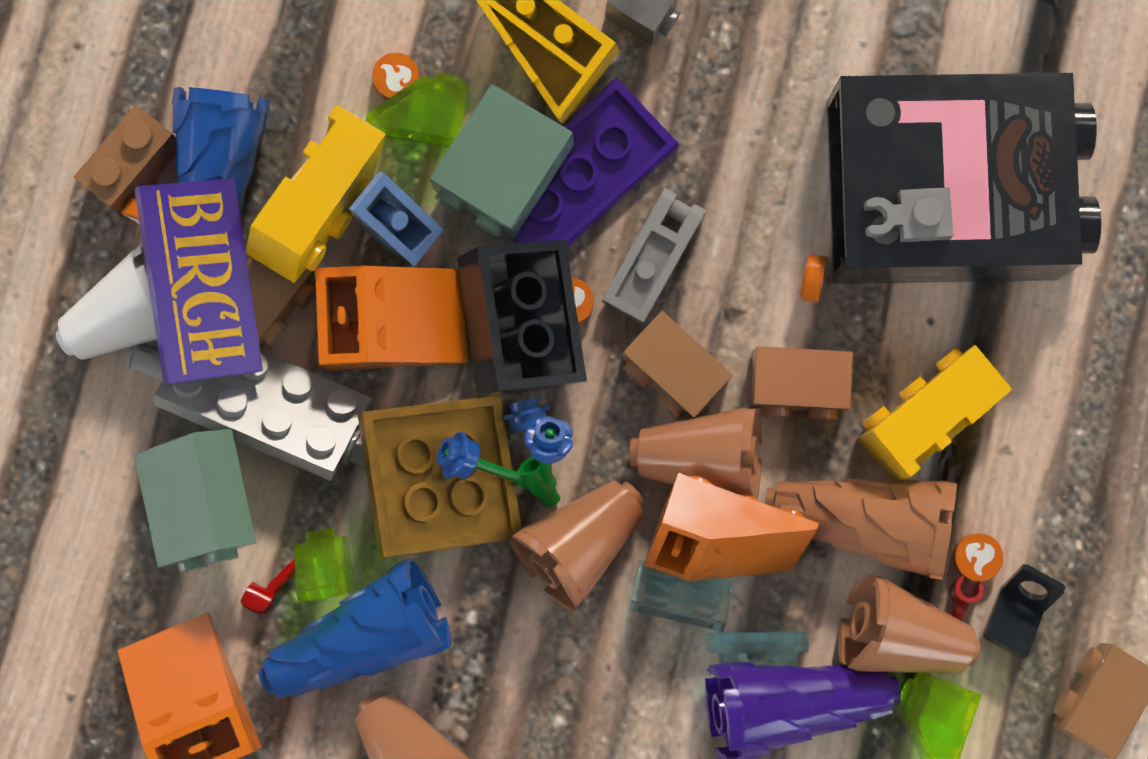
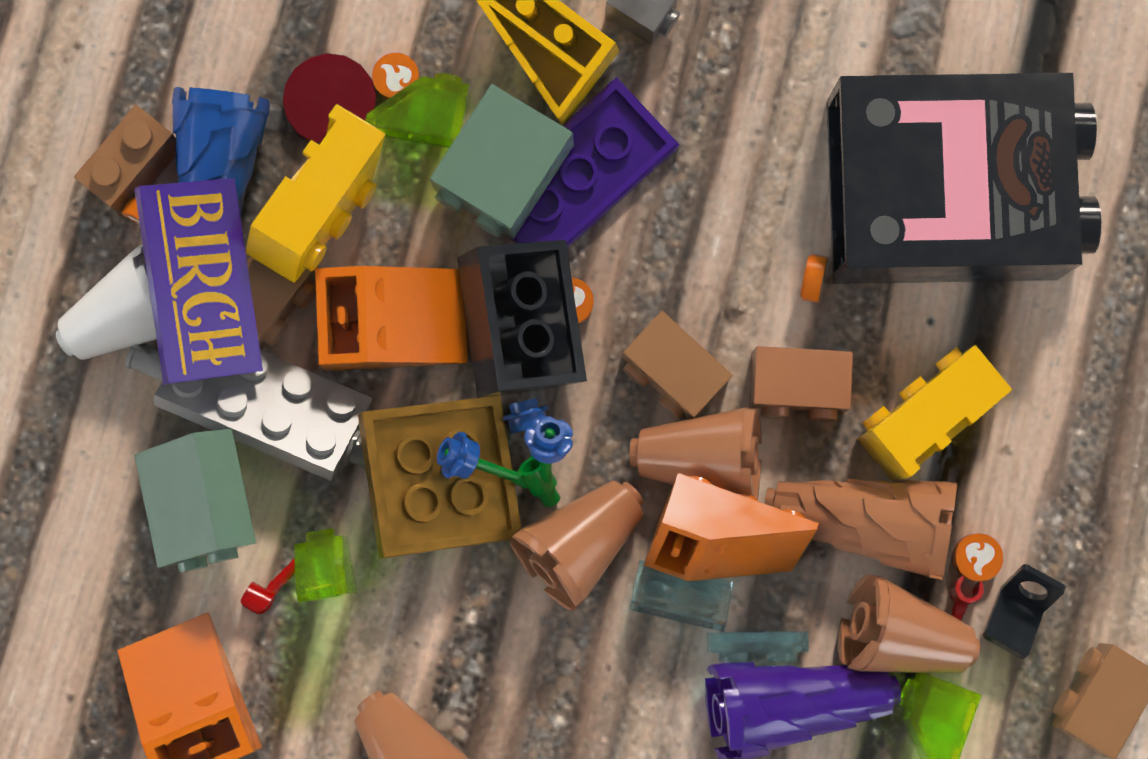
(319, 86): none -> dark red tile
(365, 635): blue cone -> none
(395, 220): medium blue slope -> none
(652, 258): light grey plate -> none
(918, 215): light grey plate -> none

